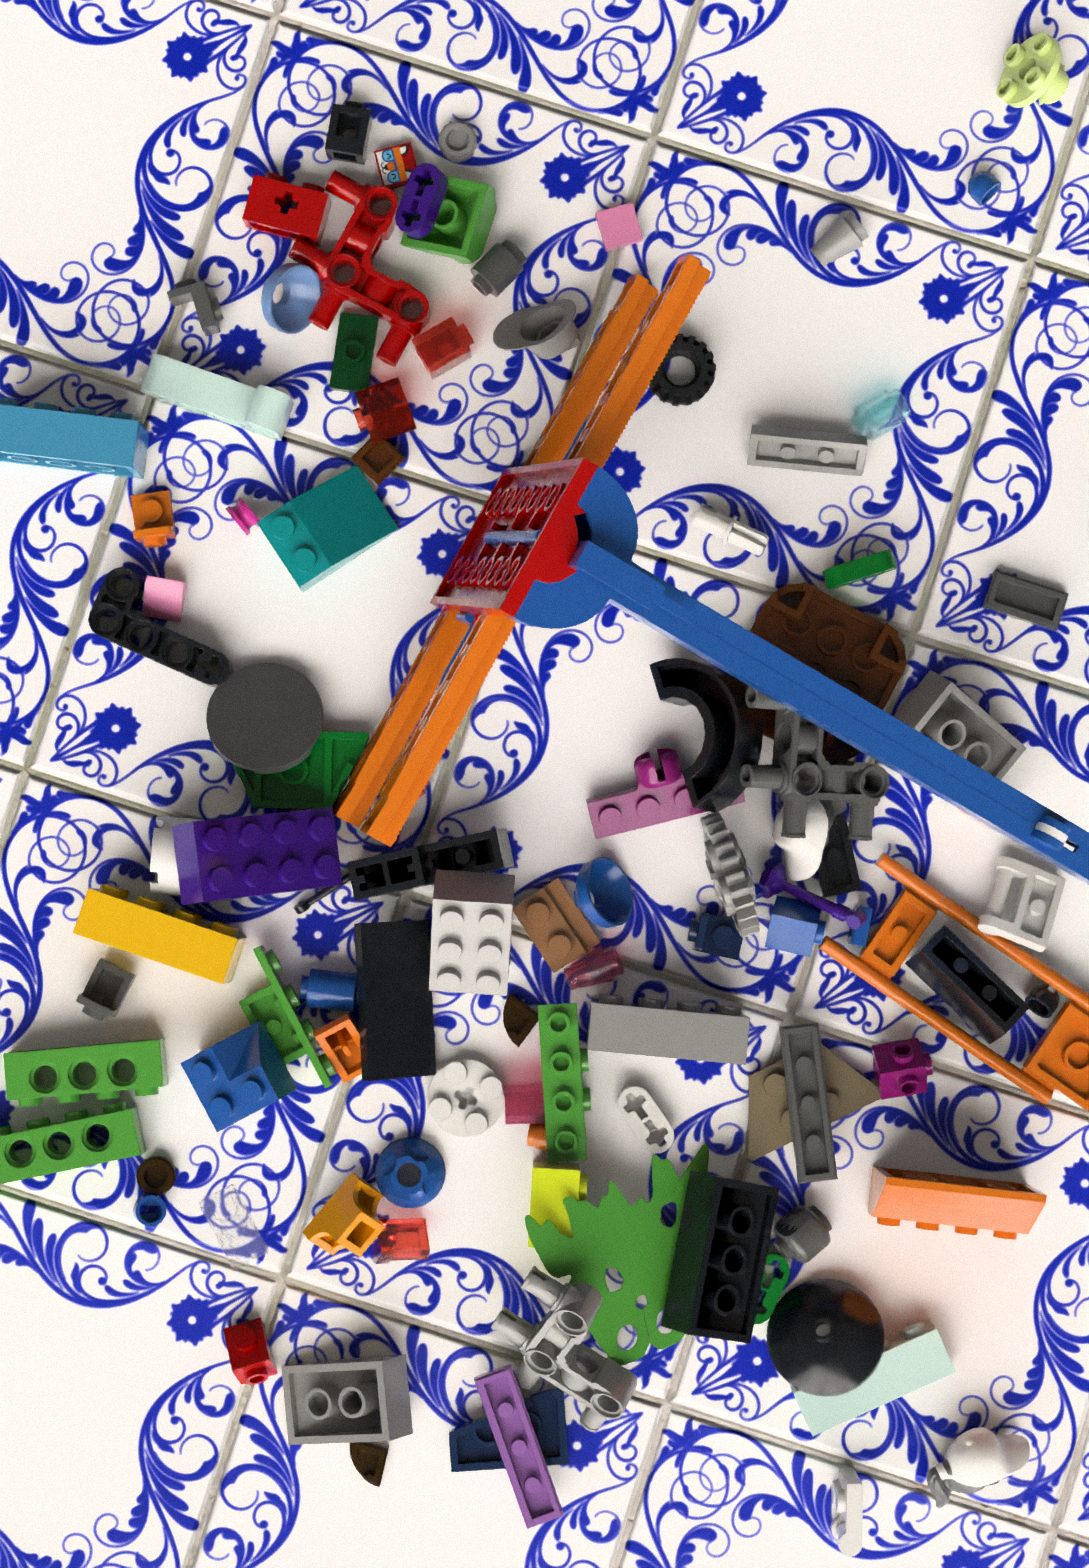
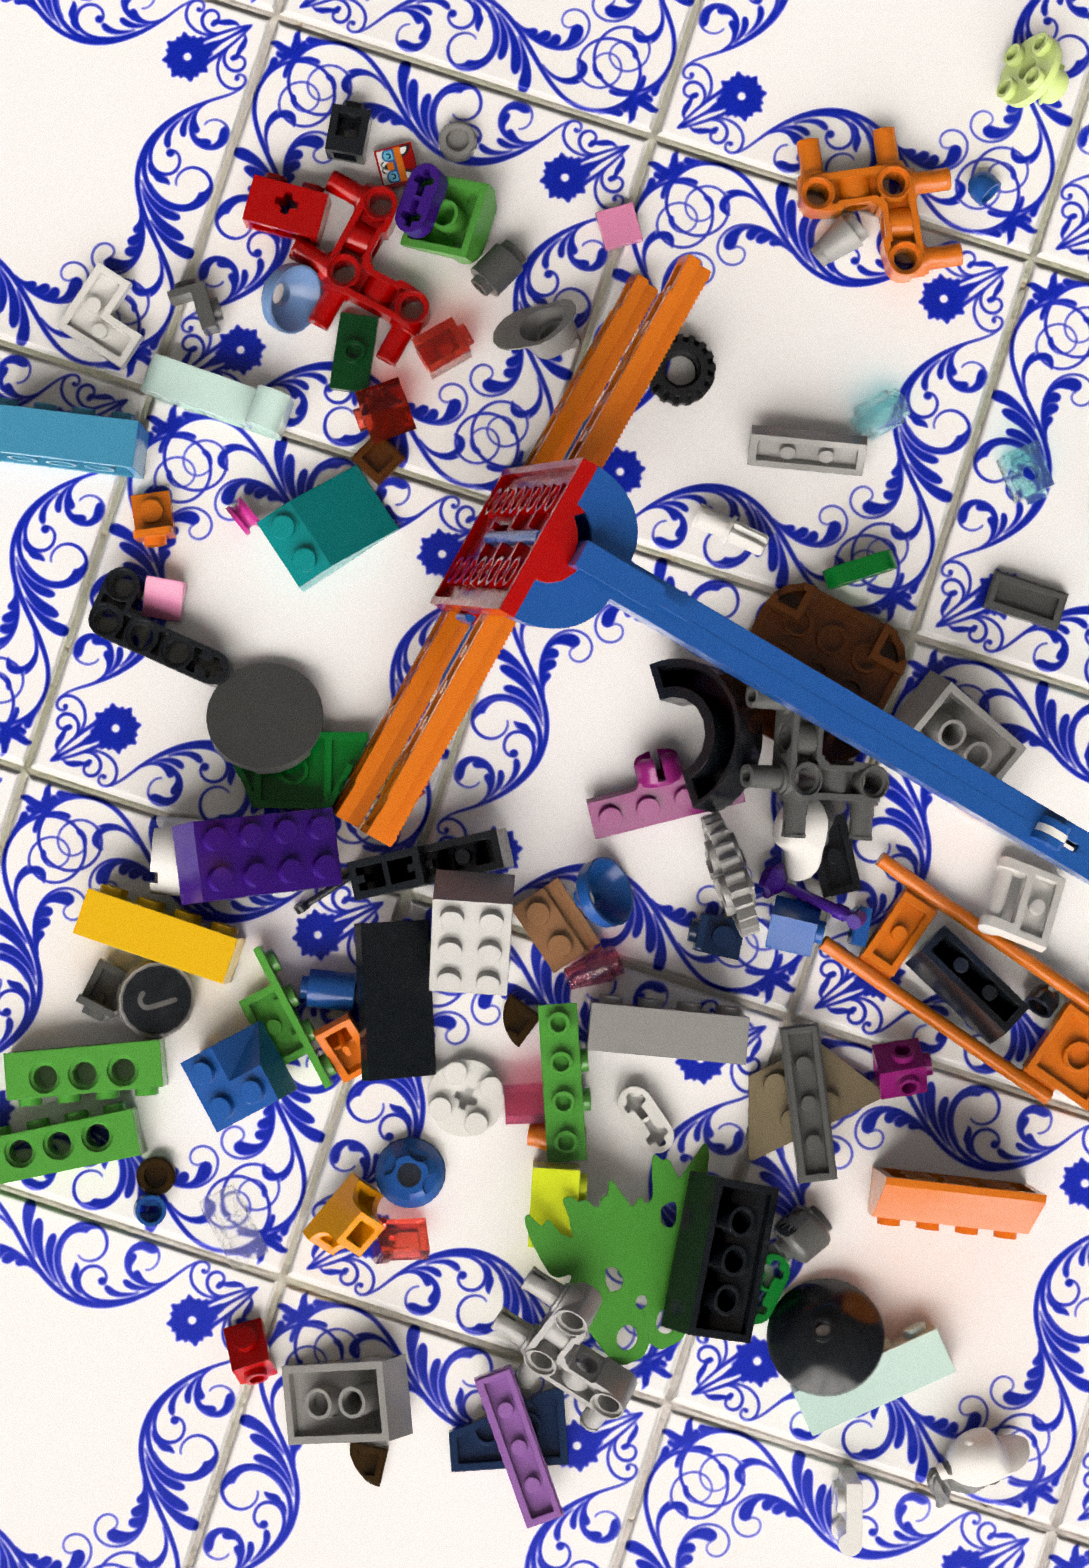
(92, 319): none -> white plate
(155, 999): none -> black tile
(863, 190): none -> orange pin
(1012, 466): none -> clear light blue brick

